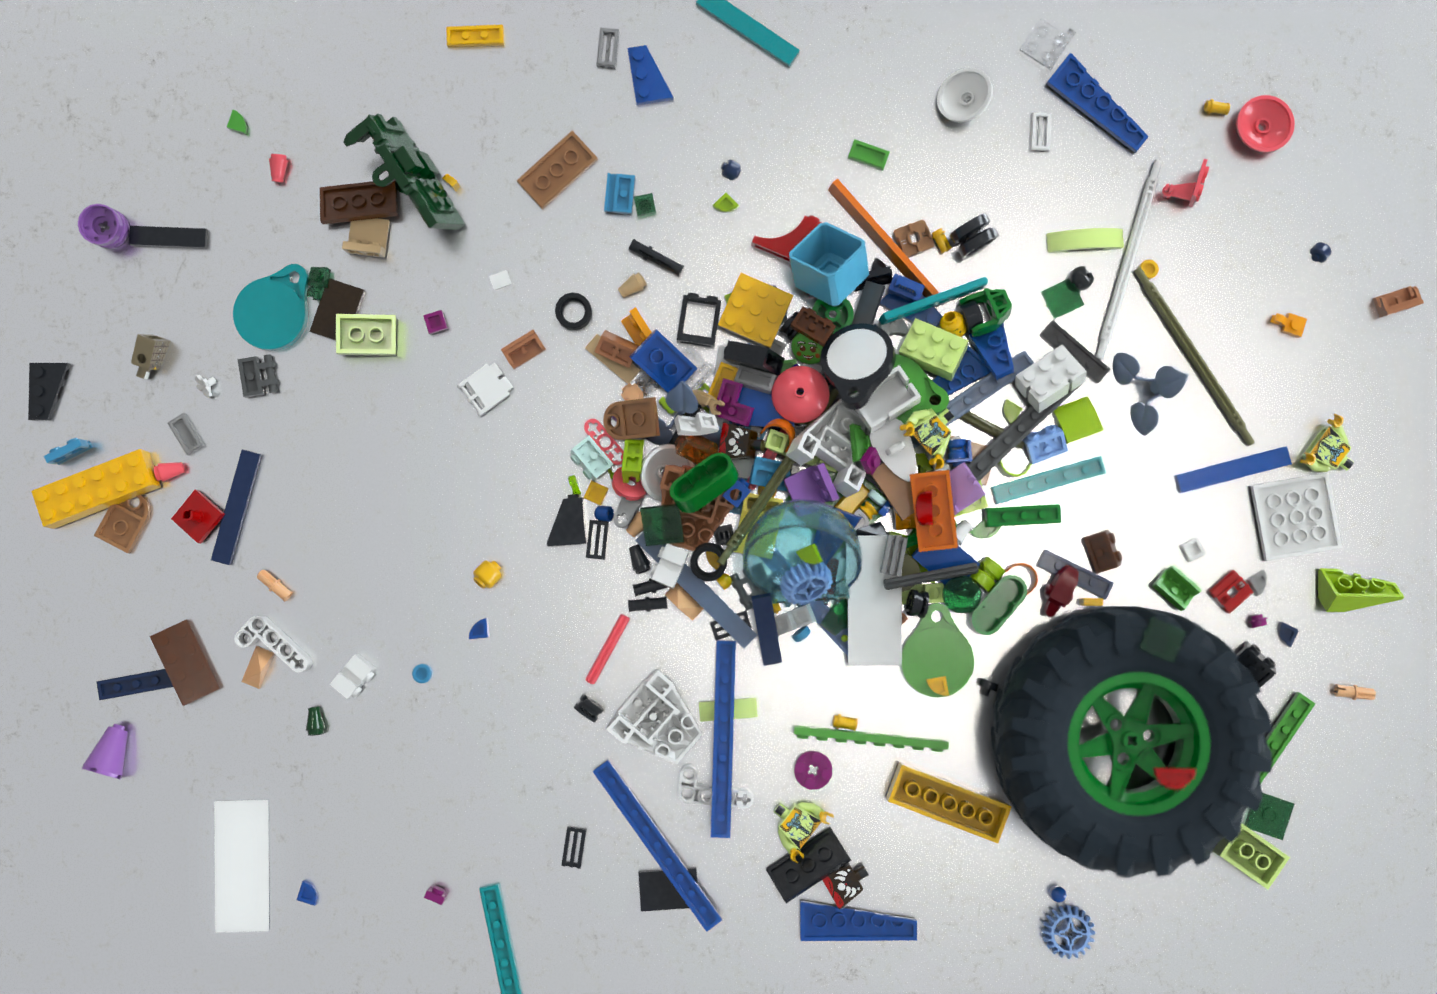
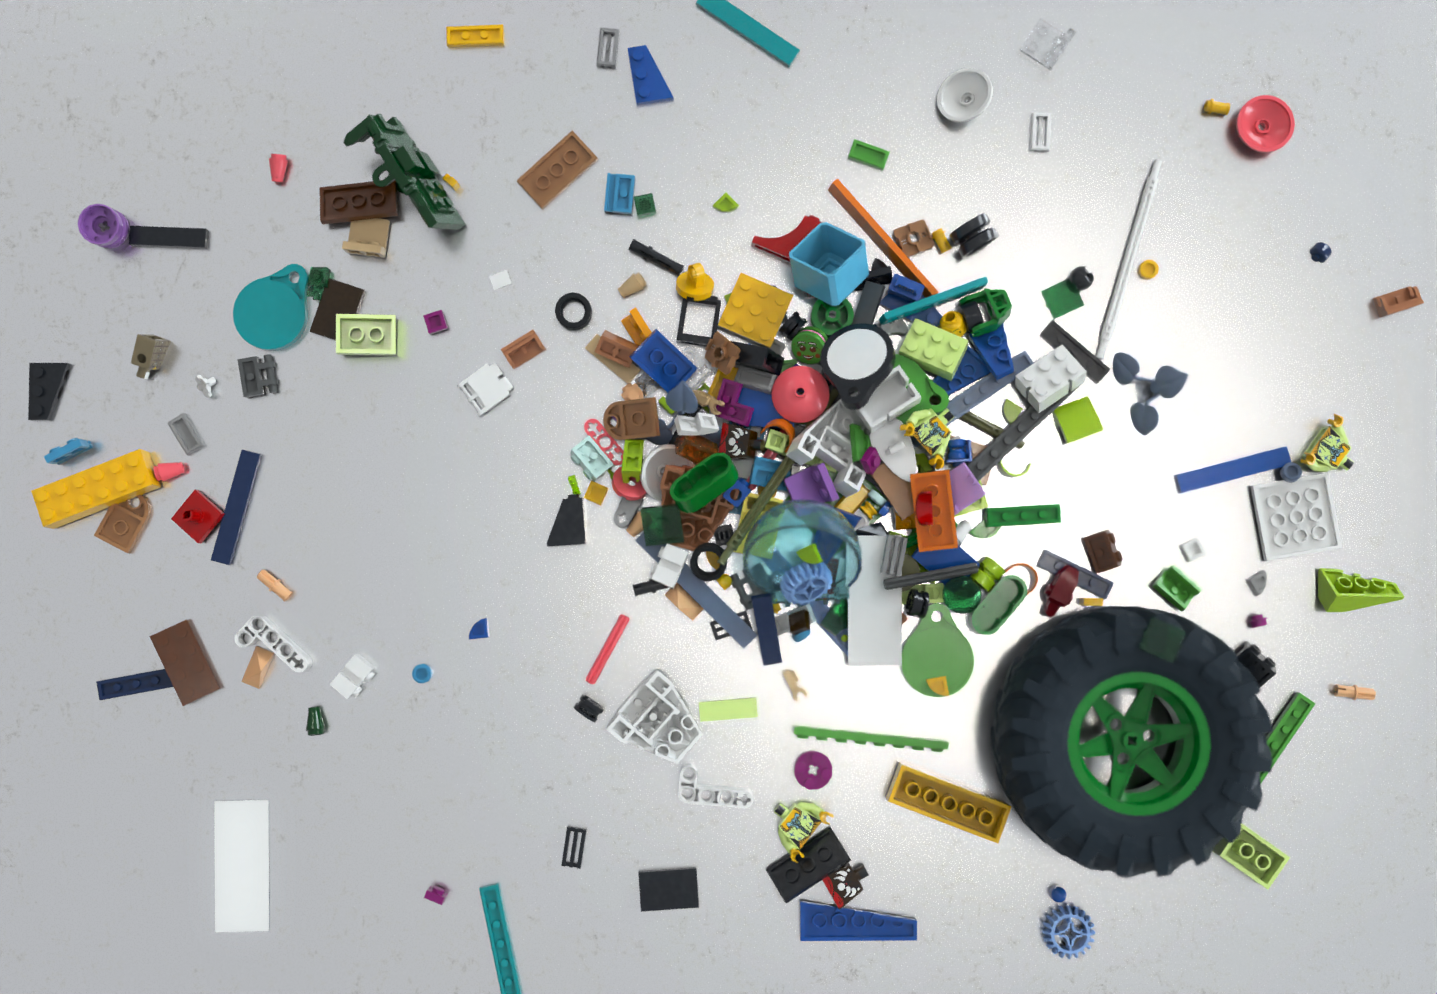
(109, 753): medium lavender cone -> none
(237, 123): bright green tile -> none
(307, 893): blue tile -> none
(487, 574): yellow head -> none
(601, 513): blue piece -> none
(605, 537): black tile -> none
(639, 560): black cone -> none
(647, 604): black pin -> none
(657, 845): blue plate -> none
(695, 283): none -> yellow tile
(723, 361): none -> medium nougat piece
(723, 739): blue plate -> none
(730, 169): dark blue piece -> none
(791, 679): none -> tan plate
(799, 622): none -> dark brown tile
(813, 326): reddish brown bracket -> none
(844, 722): yellow pin -> none
(987, 686): black tile -> none
(1045, 443): light blue bracket -> none
(1048, 480): teal tile -> none
(1085, 239): yellowish green slope -> none
(1086, 94): blue wing -> none
(1174, 777): red tile -> none
(1188, 191): coral plate -> none
(1194, 356): olive axle -> none
(1241, 593): red piece -> none
(1270, 817): clear green tile -> none
(1287, 633): dark blue tile -> none
(1290, 323): light orange plate -> none
(1291, 472): none -> sand blue tile

